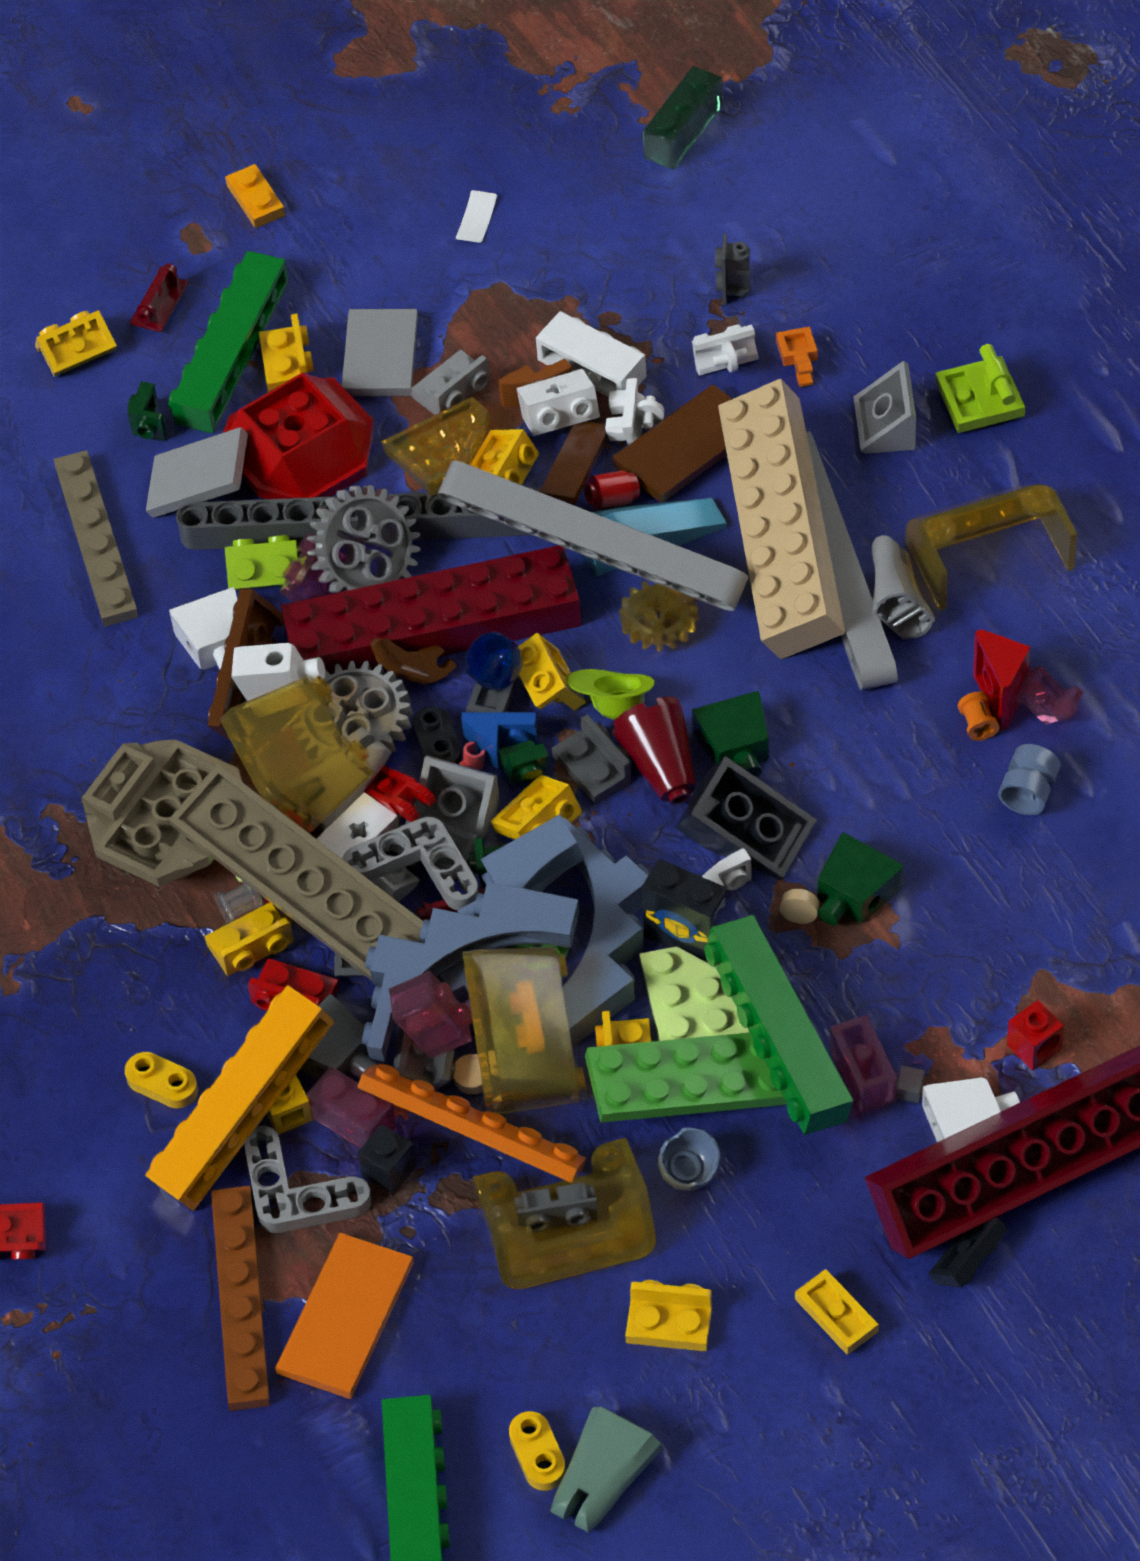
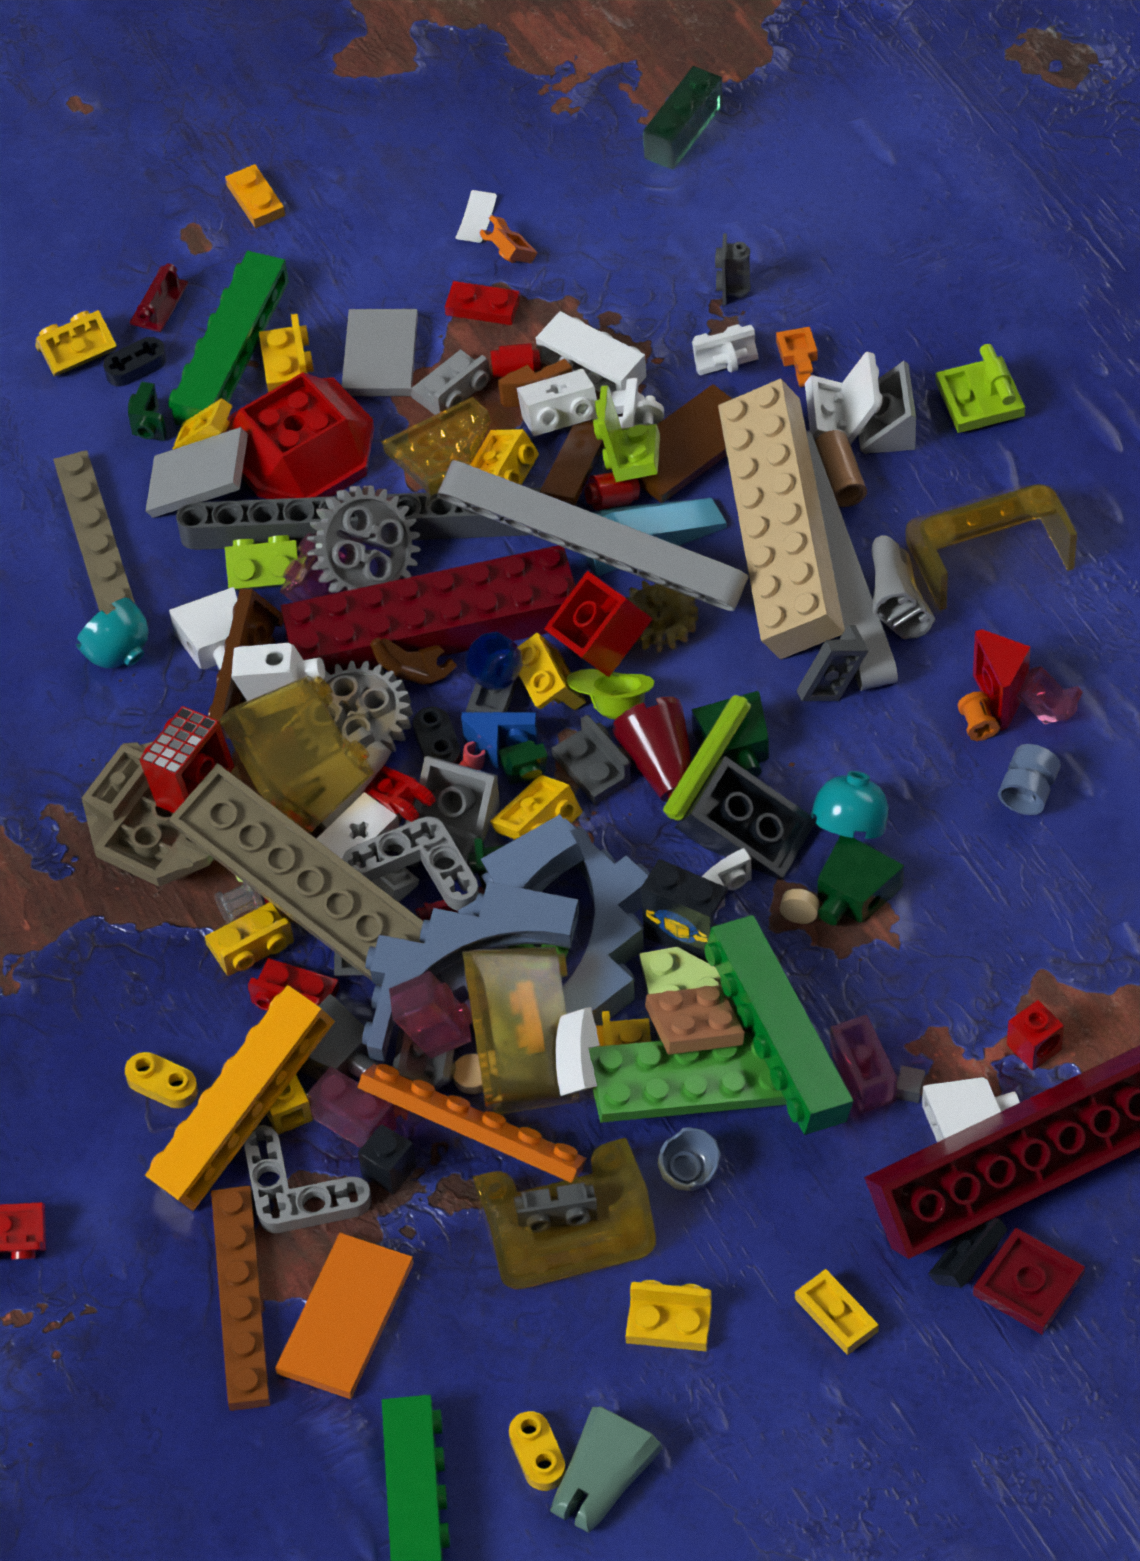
(115, 637): none -> teal cylinder
(135, 361): none -> black beam
(184, 757): none -> red brick
(204, 424): none -> yellow plate
(482, 303): none -> red plate
(511, 244): none -> orange plate
(513, 357): none -> red brick
(573, 1062): none -> white slope
(598, 623): none -> red brick
(627, 452): none -> lime bracket
(694, 1019): none -> nougat plate
(706, 758): none -> lime axle
(833, 667): none -> dark grey bracket
(841, 468): none -> medium nougat pin
(845, 404): none -> white bracket
(851, 805): none -> teal cylinder
(1029, 1281): none -> dark red plate

